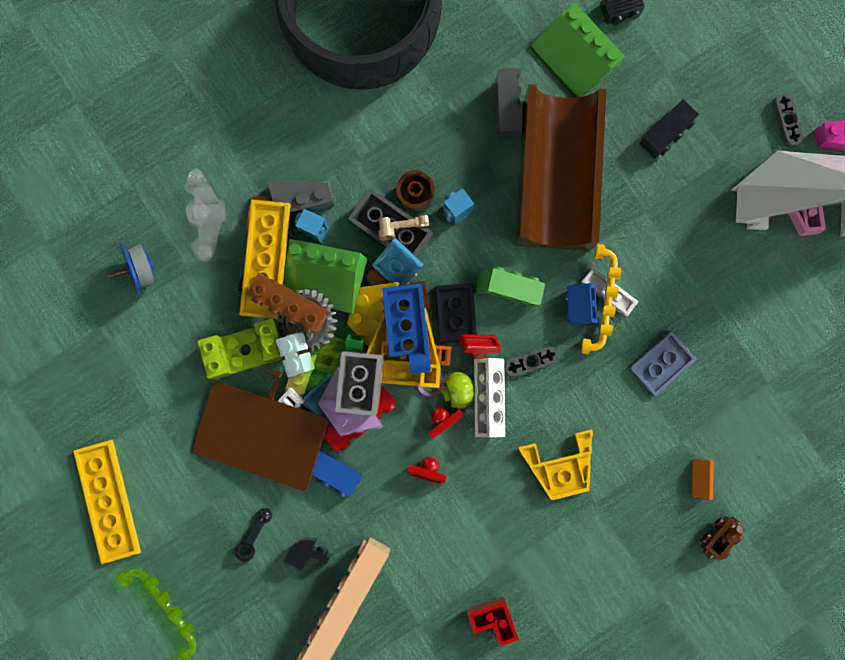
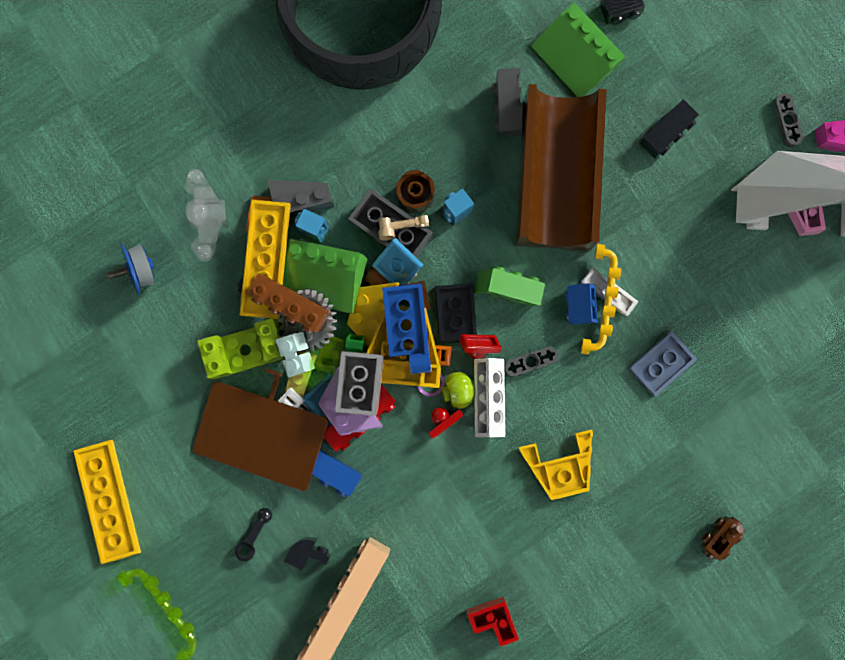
(428, 471): red tile -> none
(702, 479): orange slope -> none

